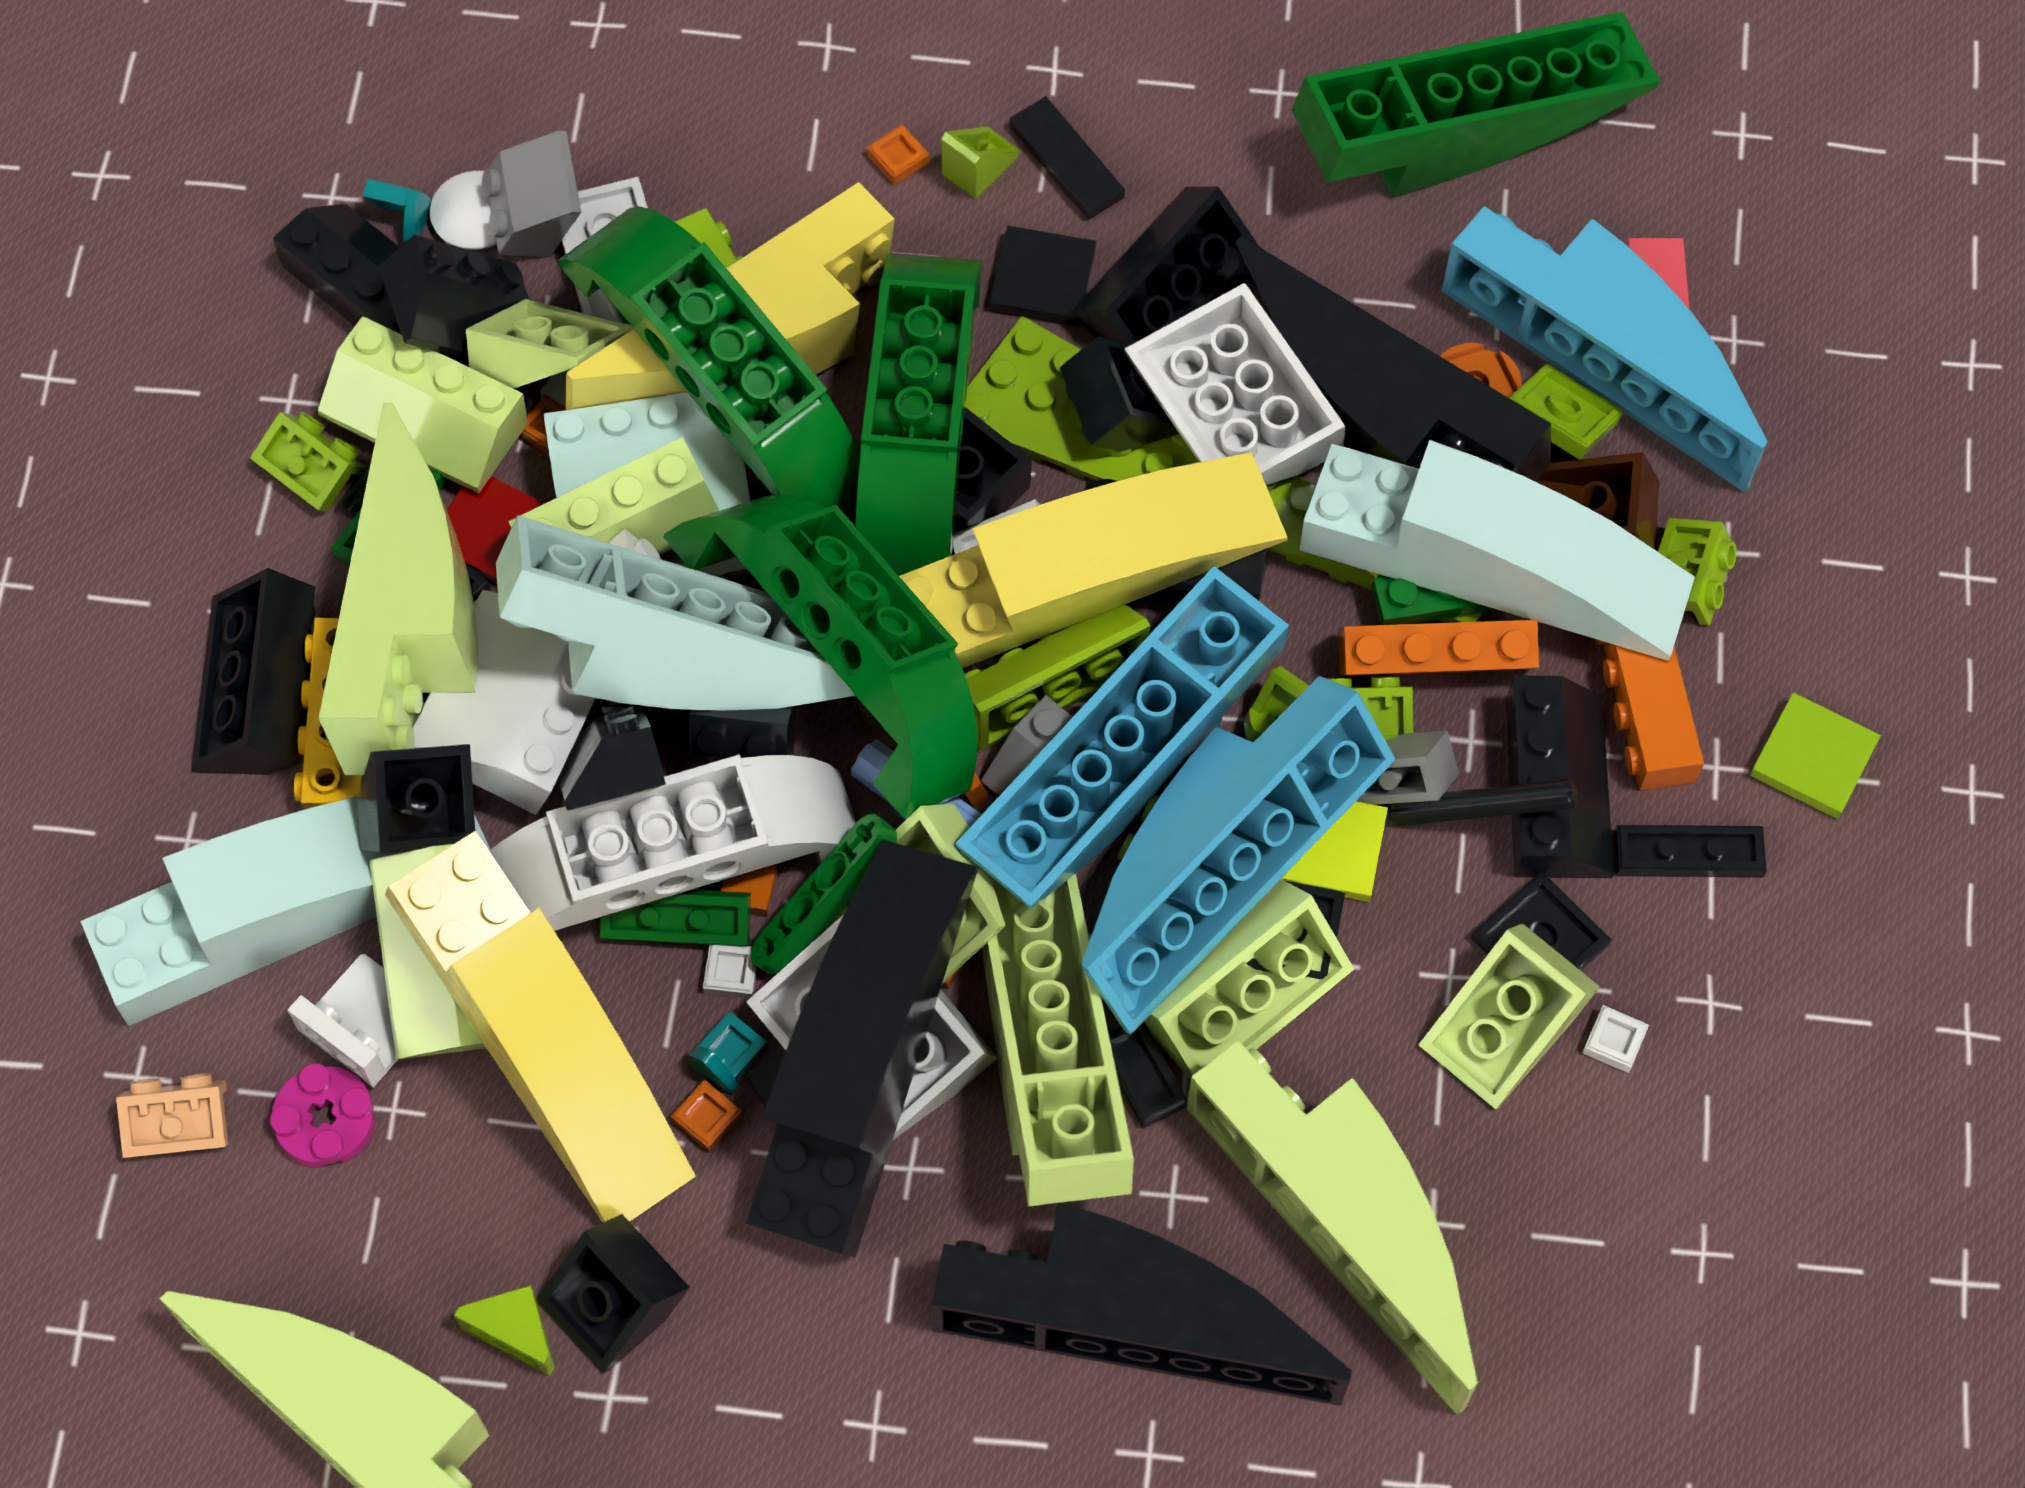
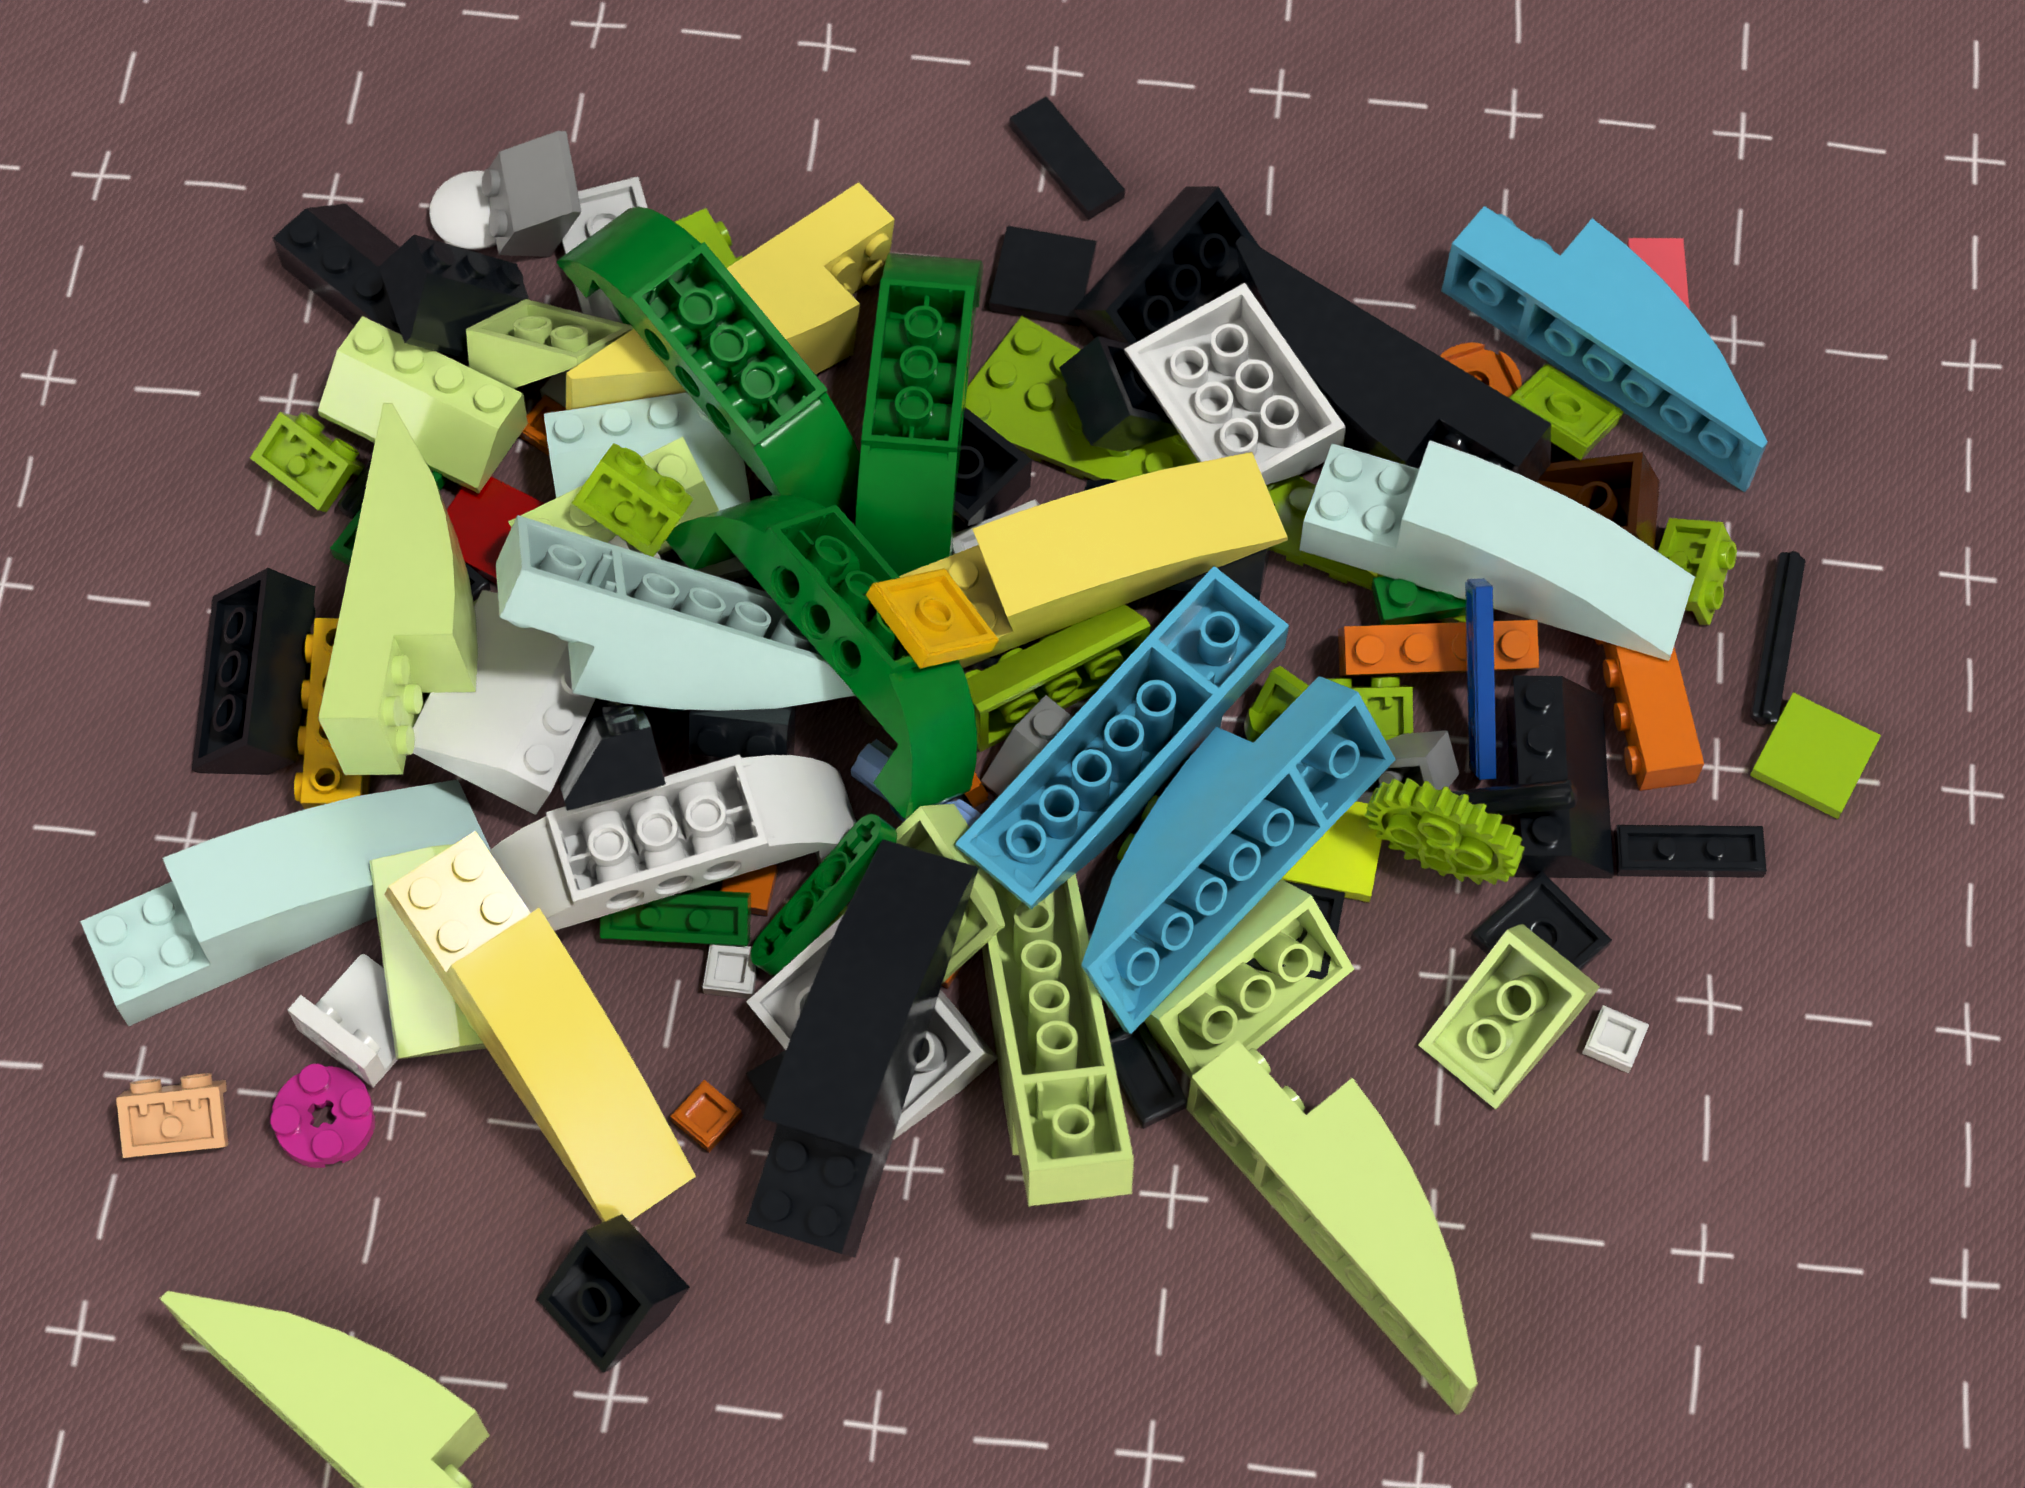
(408, 201): teal tile -> none
(416, 798): black slope -> none
(511, 1325): lime slope -> none
(633, 499): none -> lime bracket
(727, 1053): teal tile -> none
(898, 154): orange tile -> none
(932, 617): none -> yellow tile
(976, 158): lime slope -> none
(1132, 1304): black slope -> none
(1444, 831): none -> lime gear
(1469, 103): green slope -> none
(1480, 678): none -> blue tile
(1777, 638): none -> black axle

